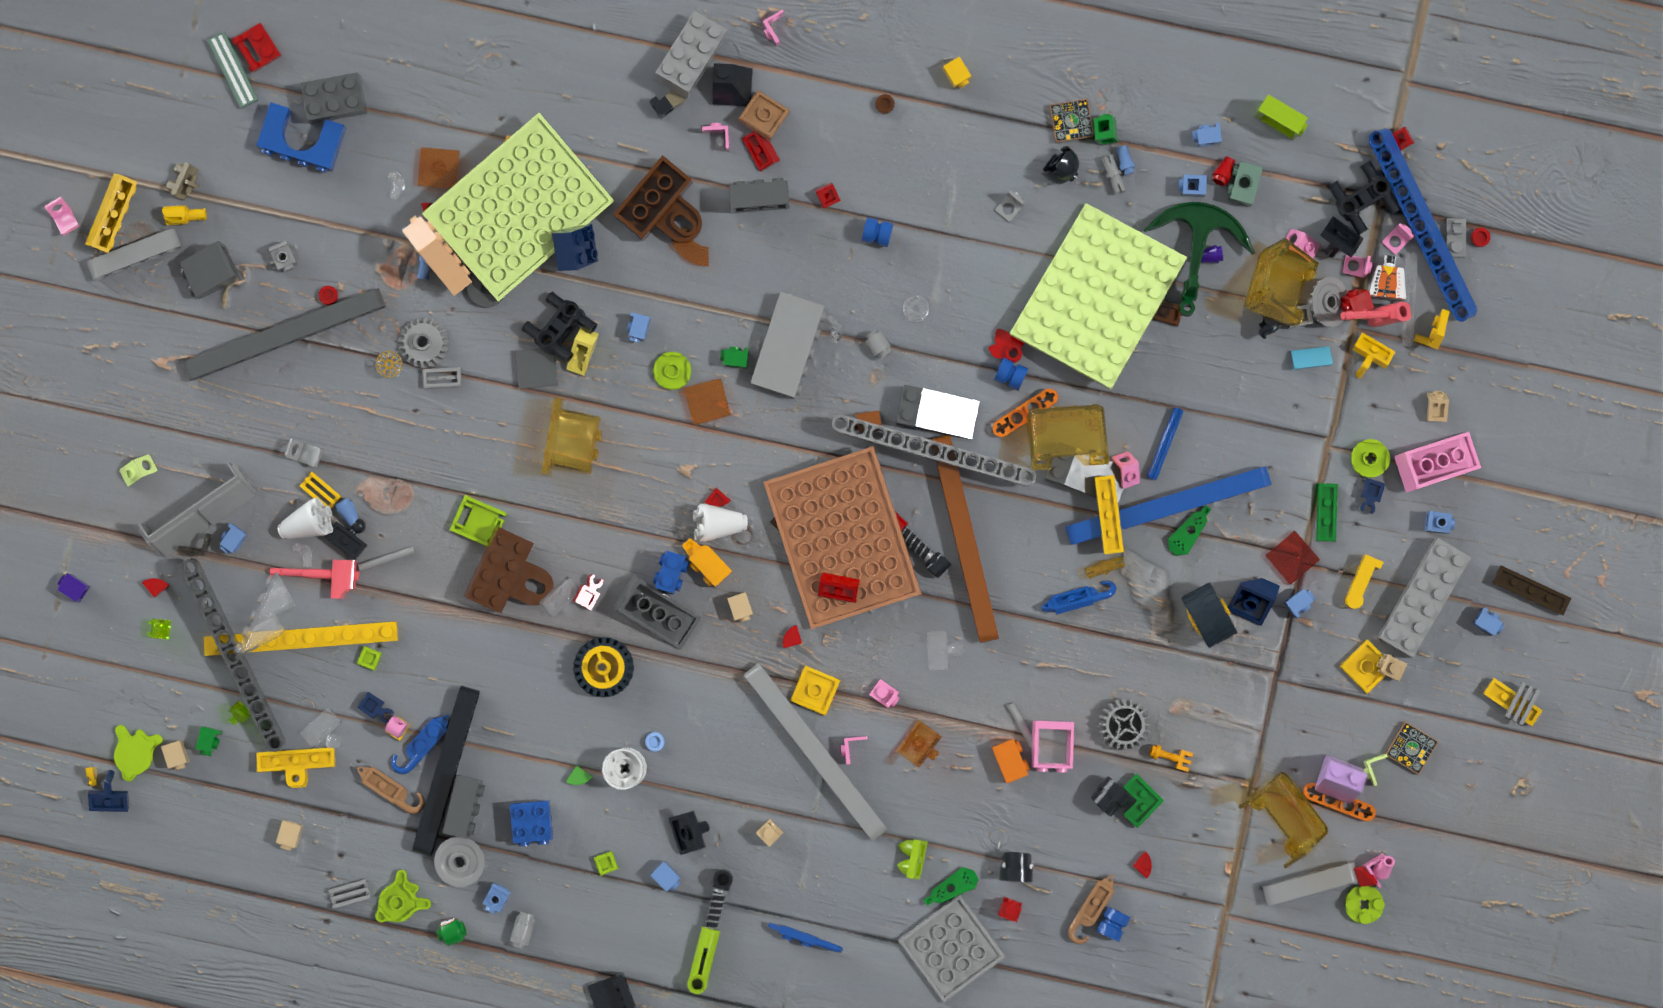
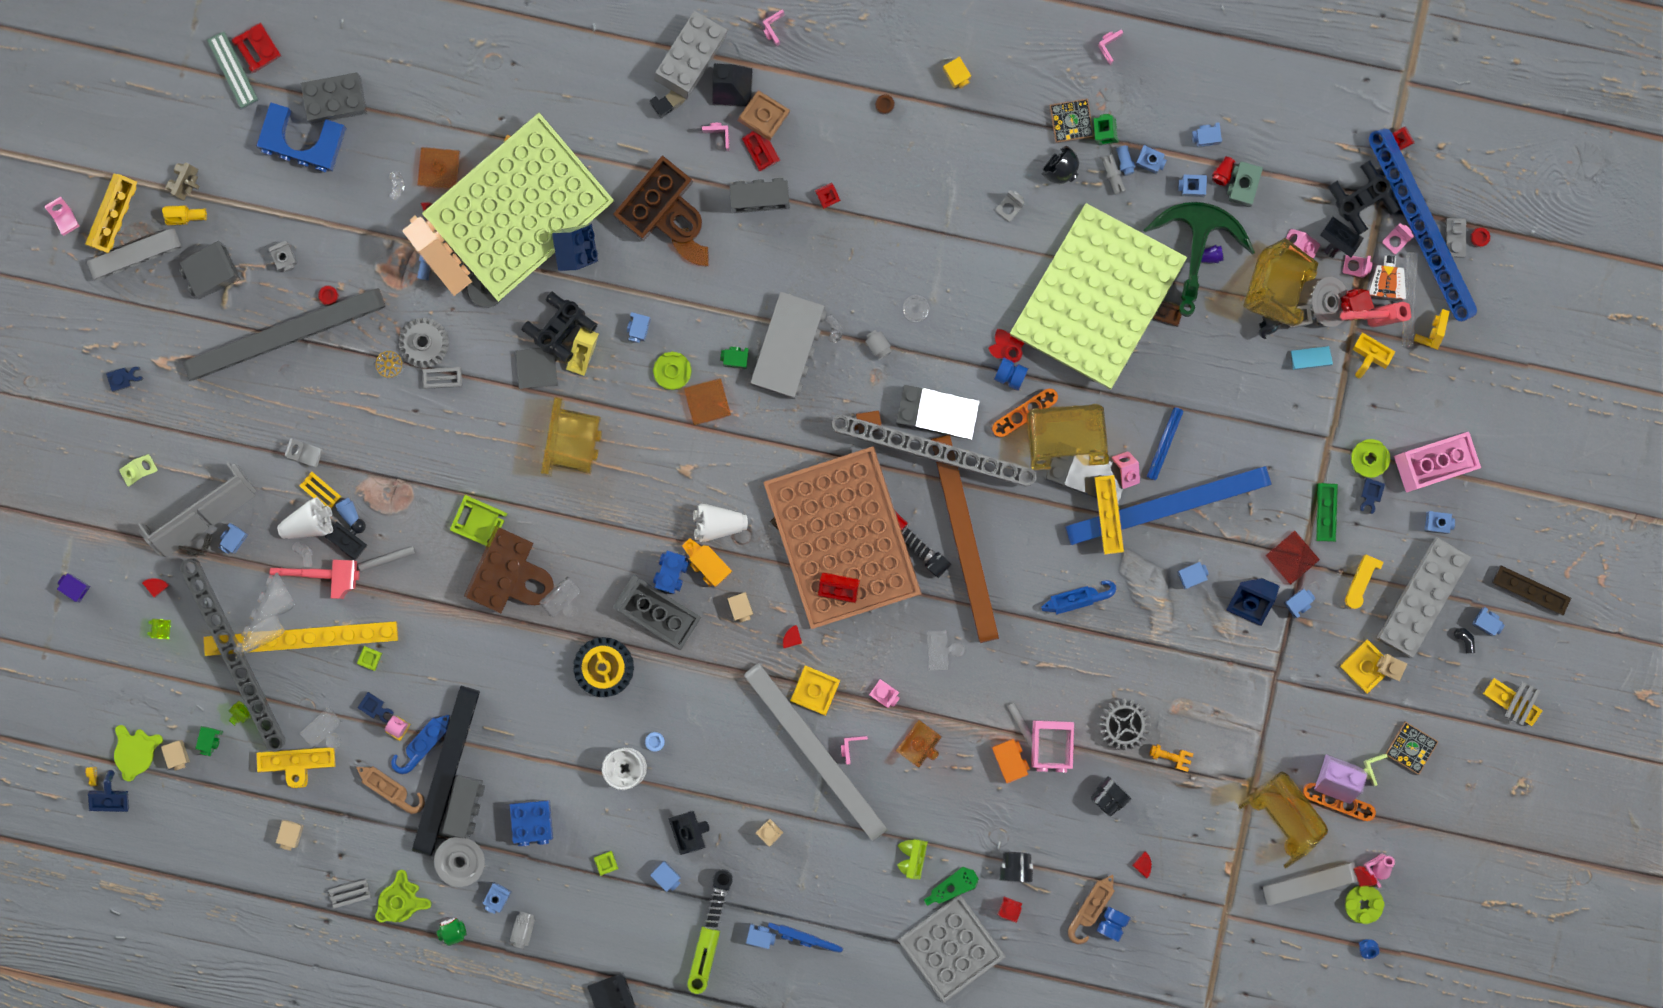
(121, 378): none -> dark blue plate
(578, 776): bright green tile -> none
(587, 594): plate -> none
(717, 499): red tile -> none
(760, 937): none -> medium blue brick
(877, 232): blue wheel -> none
(1104, 567): clear yellow pin -> none
(1108, 38): none -> bright pink bracket
(1144, 162): none -> medium blue brick
(1146, 800): green plate -> none
(1184, 537): green piece -> none
(1193, 575): none -> medium blue brick
(1209, 615): black wheel -> none
(1282, 117): lime window -> none
(1368, 948): none -> blue tile
(1437, 406): tan bracket -> none
(1467, 637): none -> black arm

